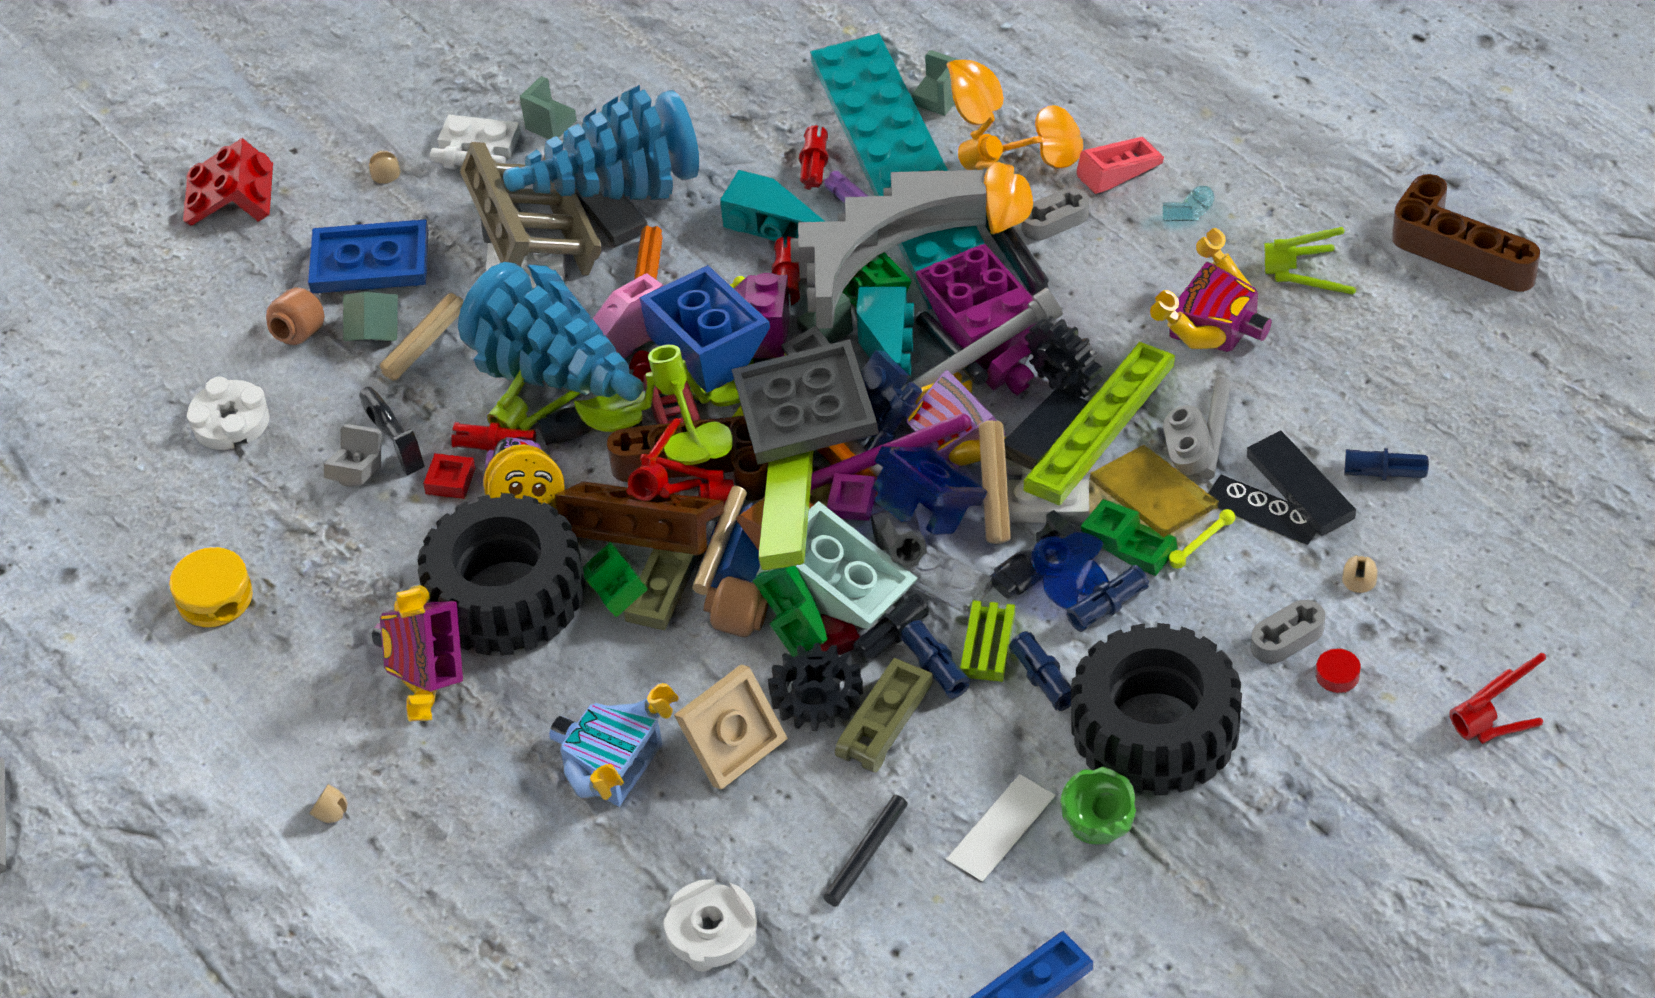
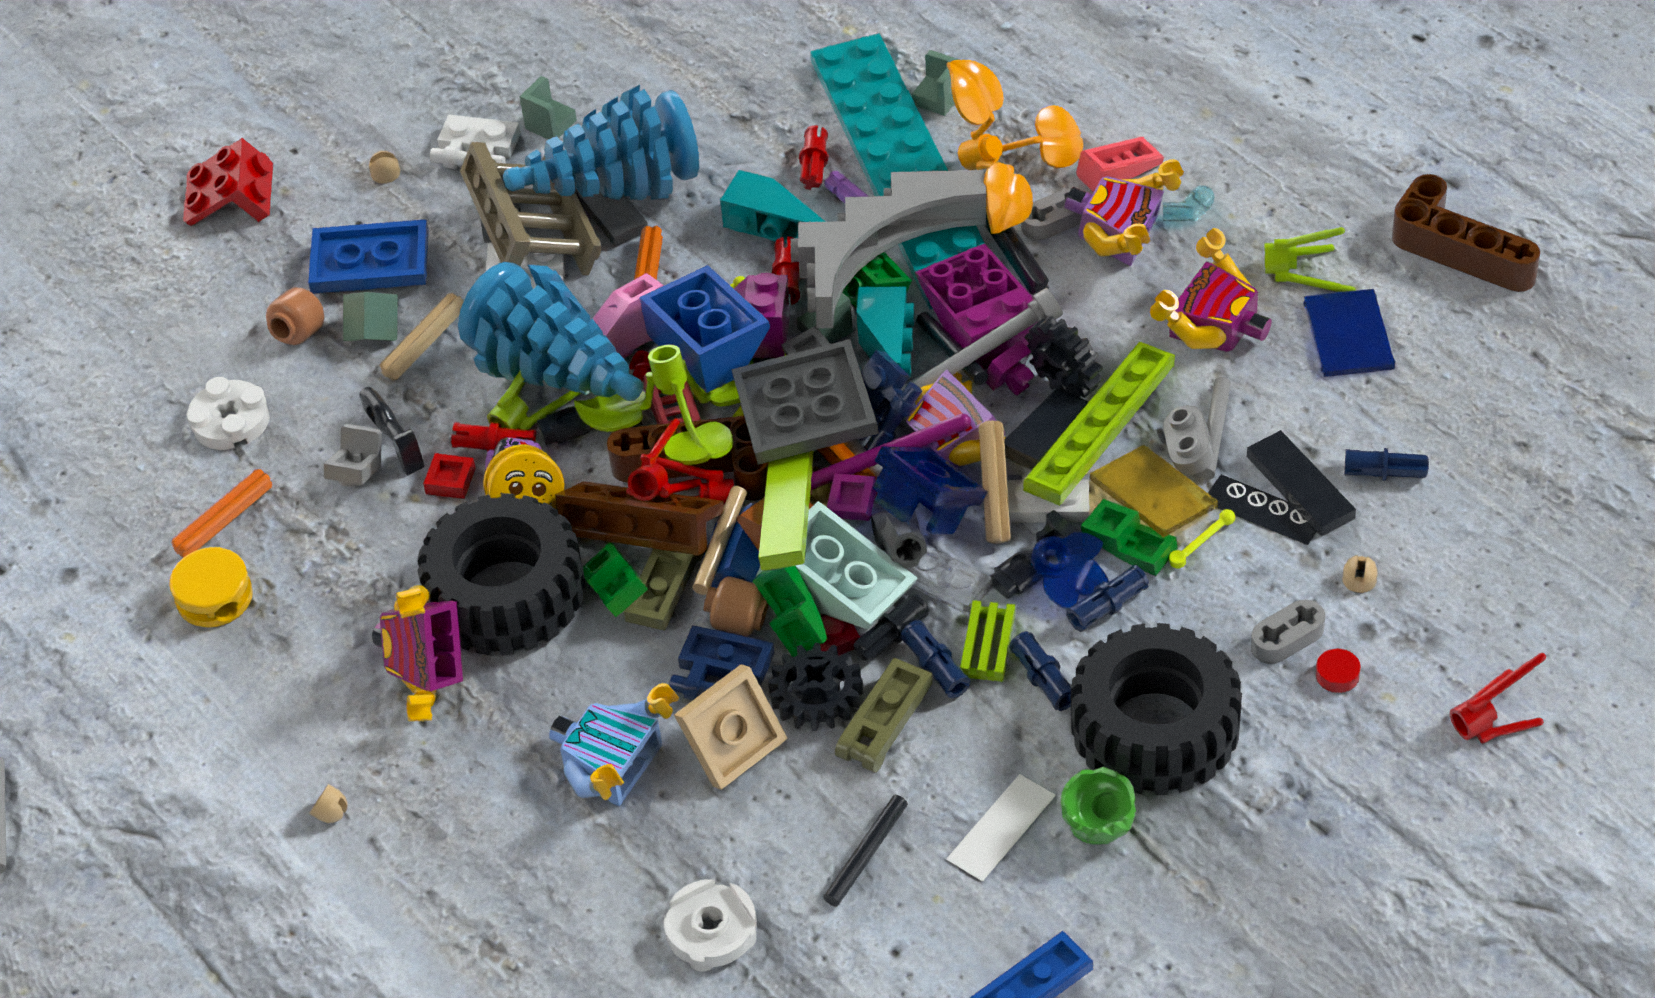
(222, 513): none -> orange axle
(717, 655): none -> dark blue plate
(1122, 211): none -> torso
(1349, 333): none -> clear blue piece

